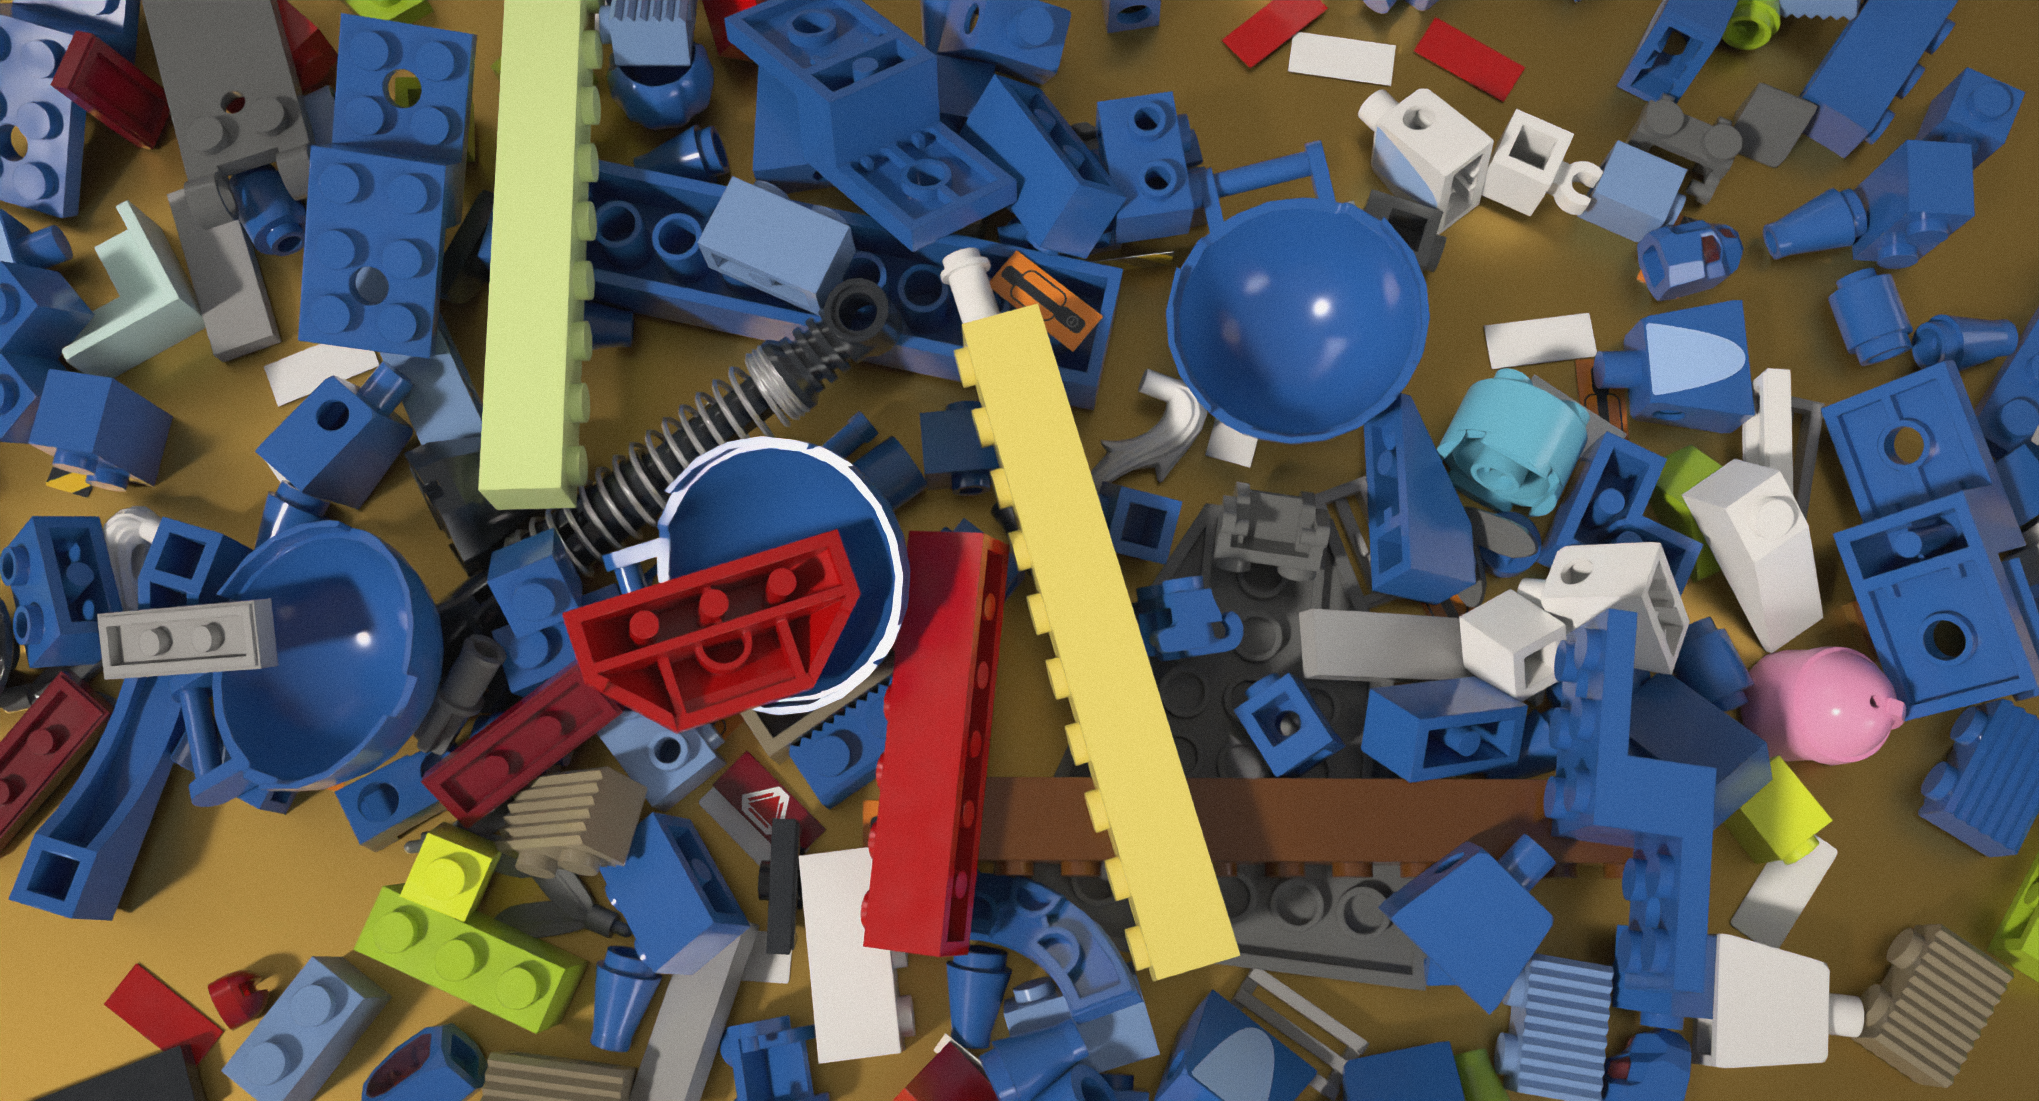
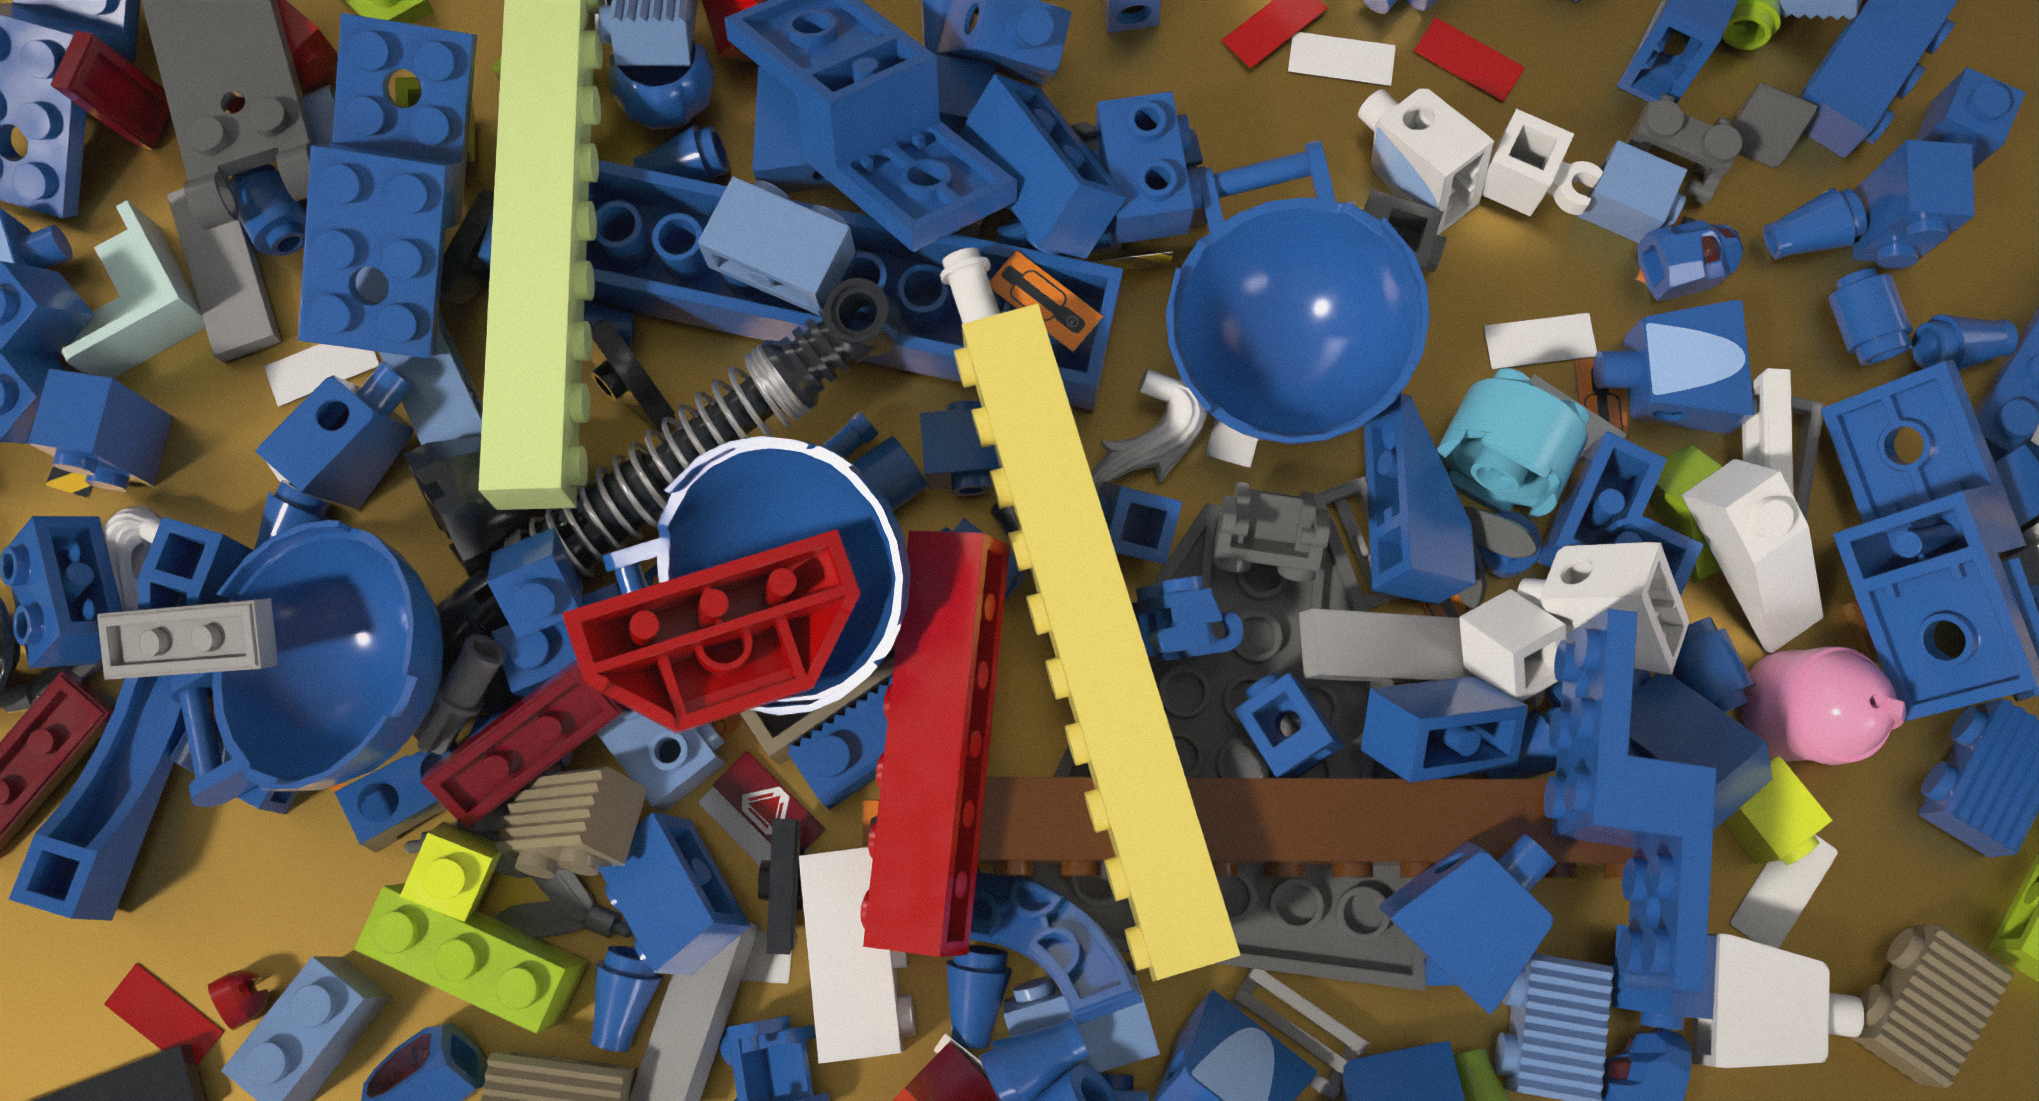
(623, 377): none -> black plate

